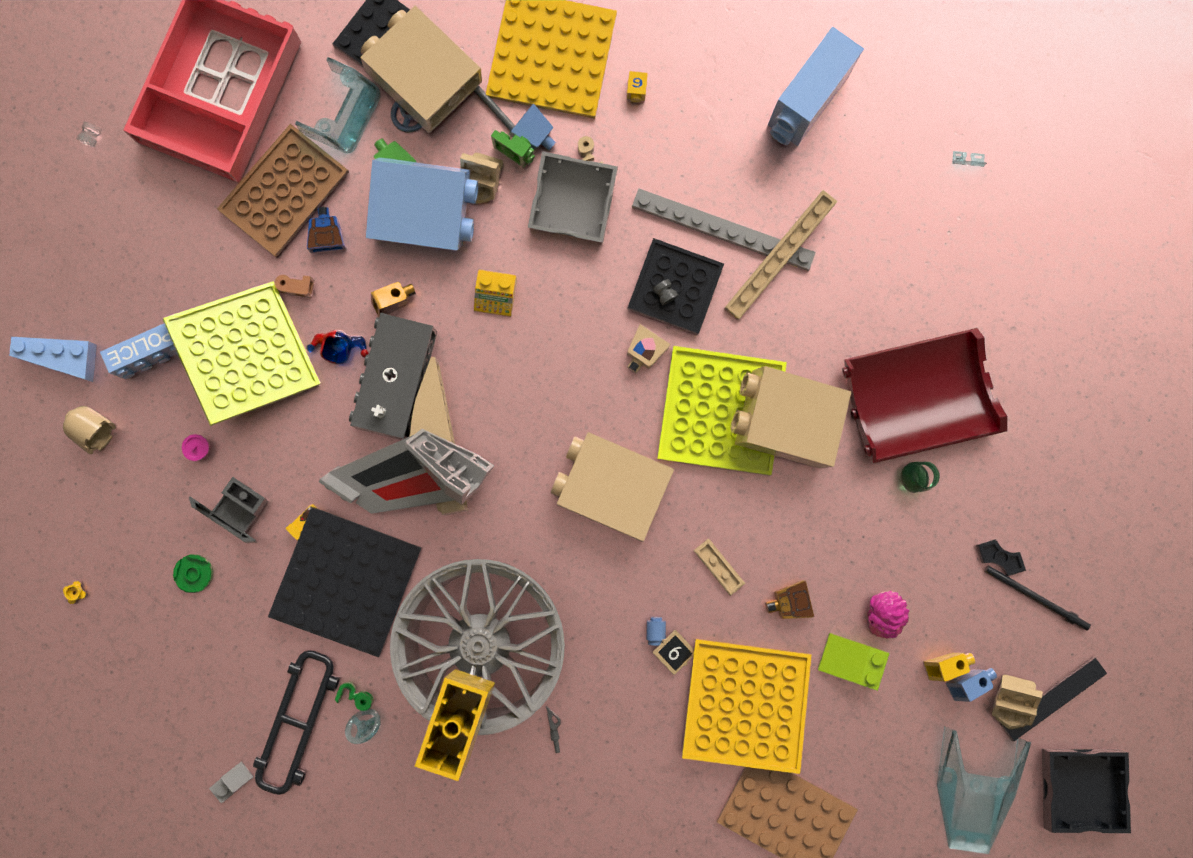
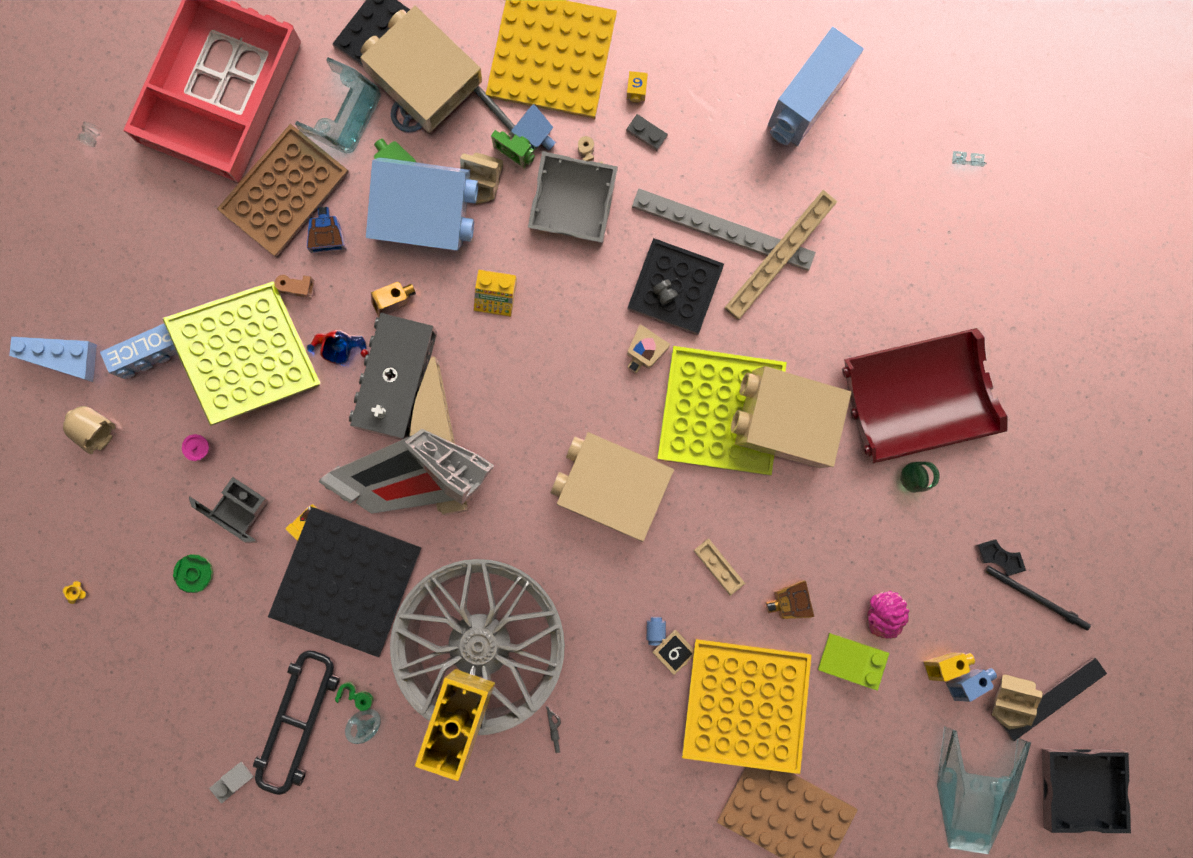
(647, 132): none -> dark grey plate

